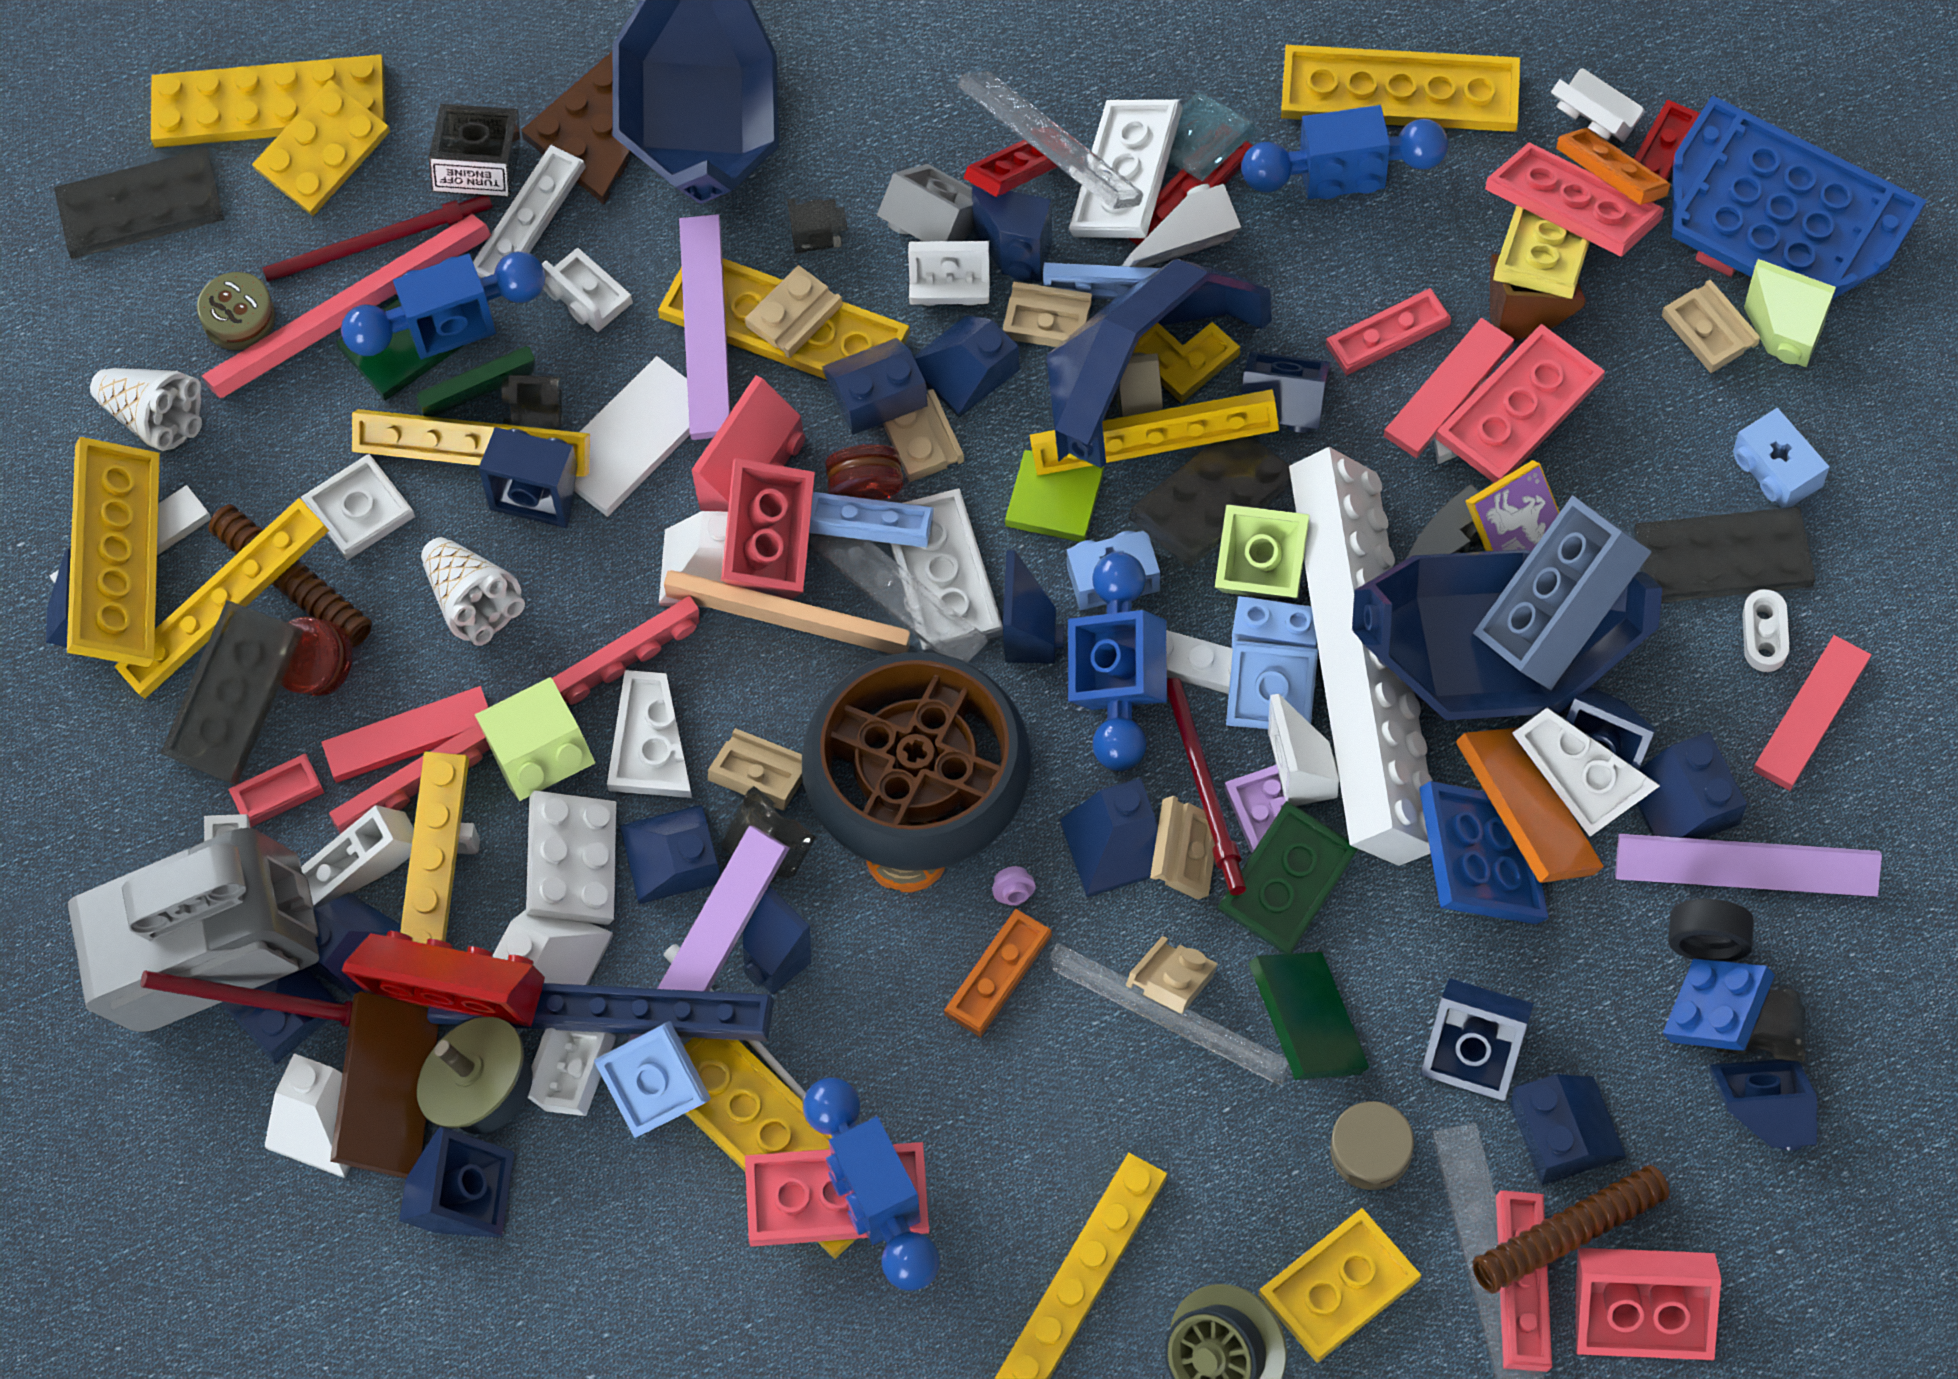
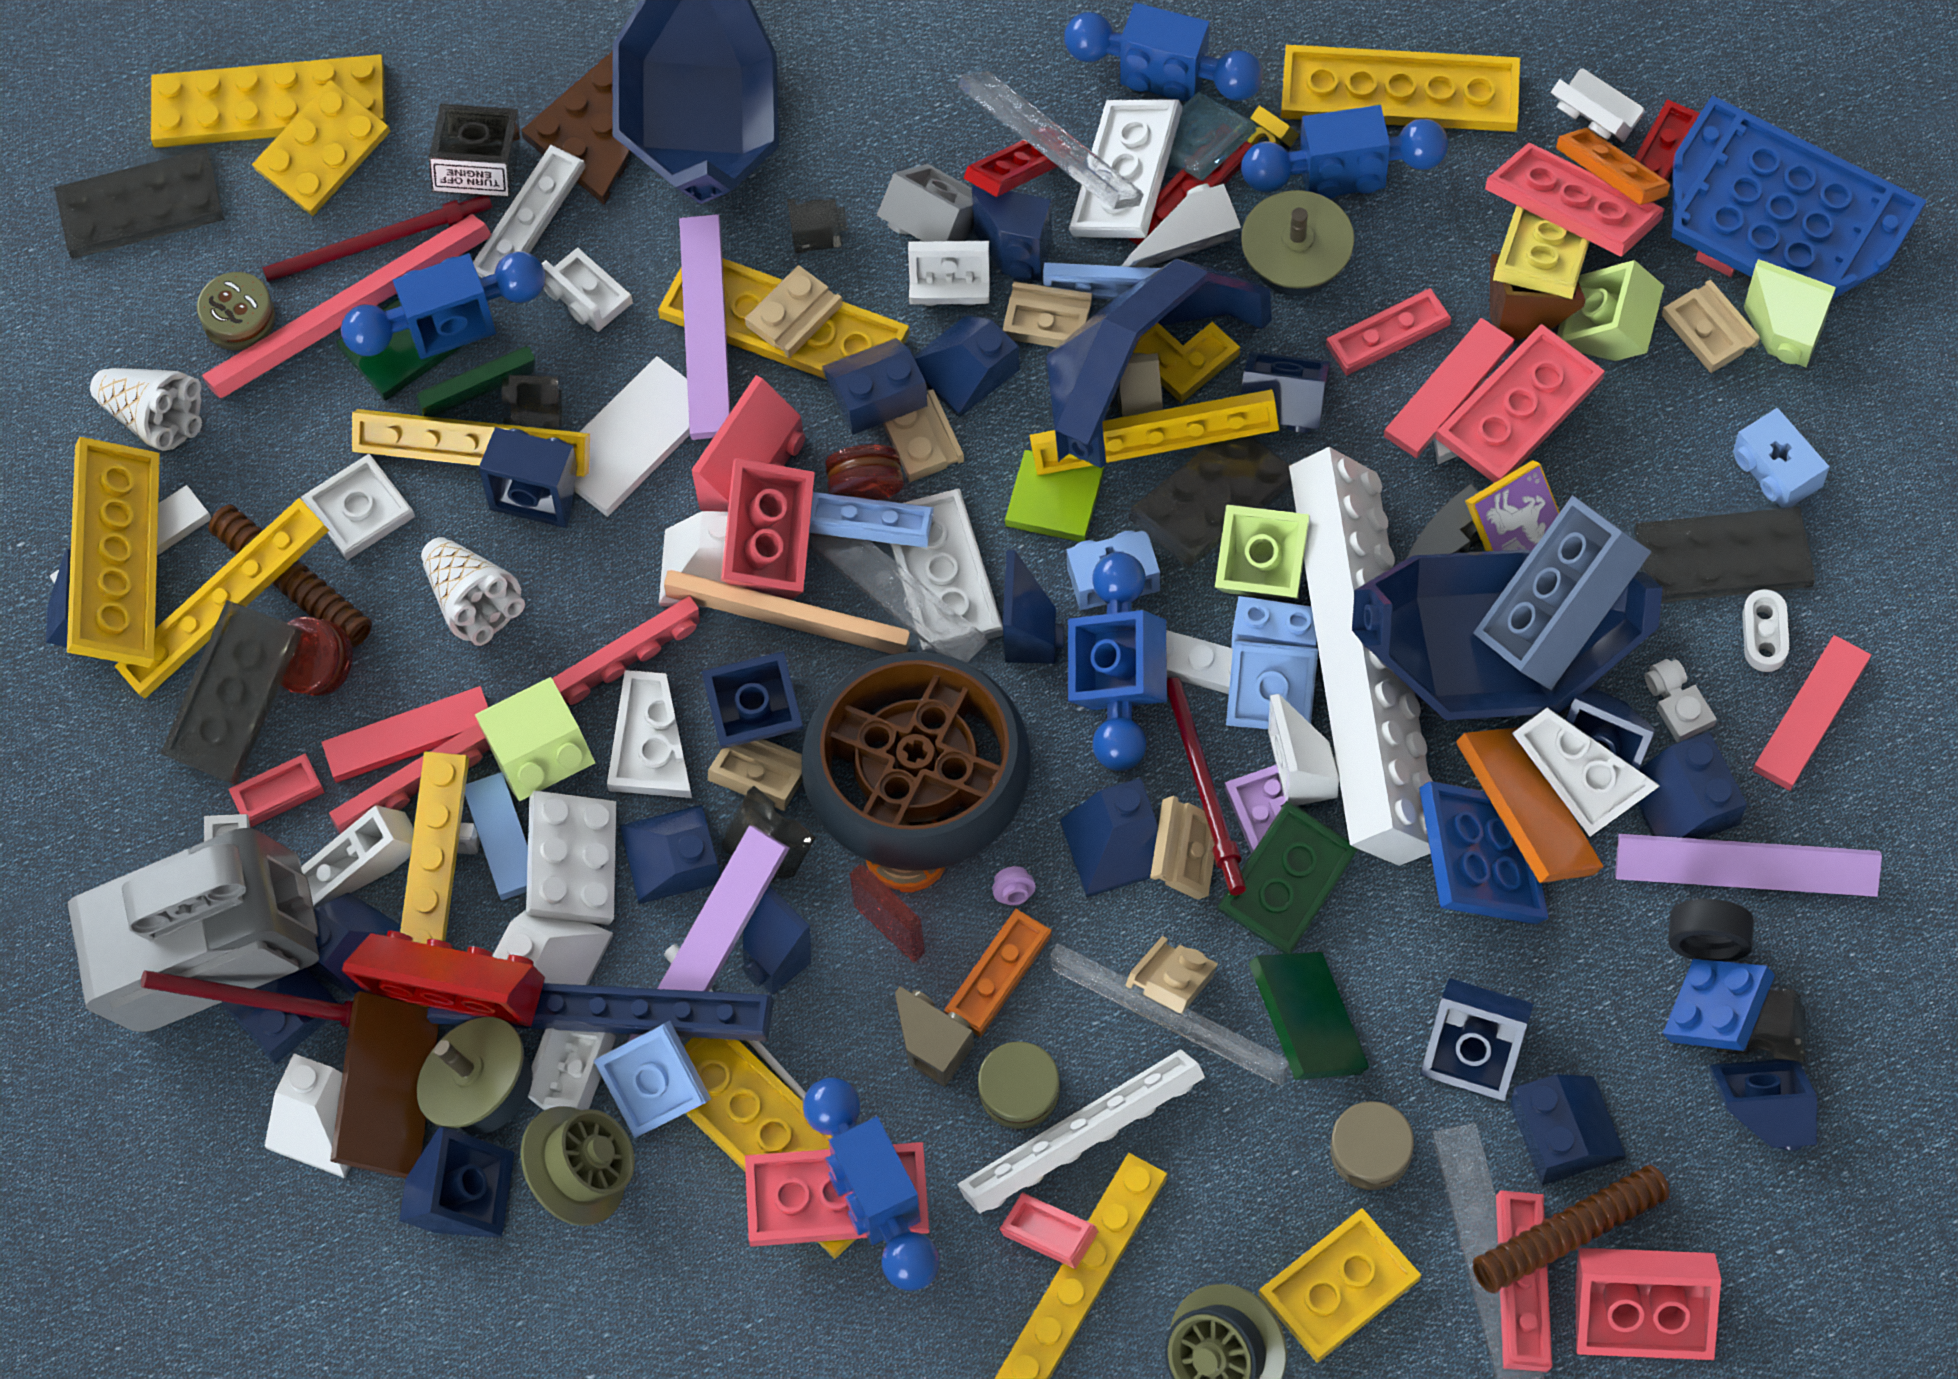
(499, 833): none -> light blue tile
(577, 1163): none -> olive piece
(752, 700): none -> dark blue slope
(887, 912): none -> clear red tile
(932, 1039): none -> dark tan slope
(1019, 1085): none -> olive head
(1049, 1230): none -> coral tile
(1080, 1131): none -> white plate
(1164, 54): none -> blue brick
(1271, 127): none -> yellow tile
(1297, 241): none -> olive piece
(1616, 312): none -> yellowish green slope
(1684, 710): none -> white plate

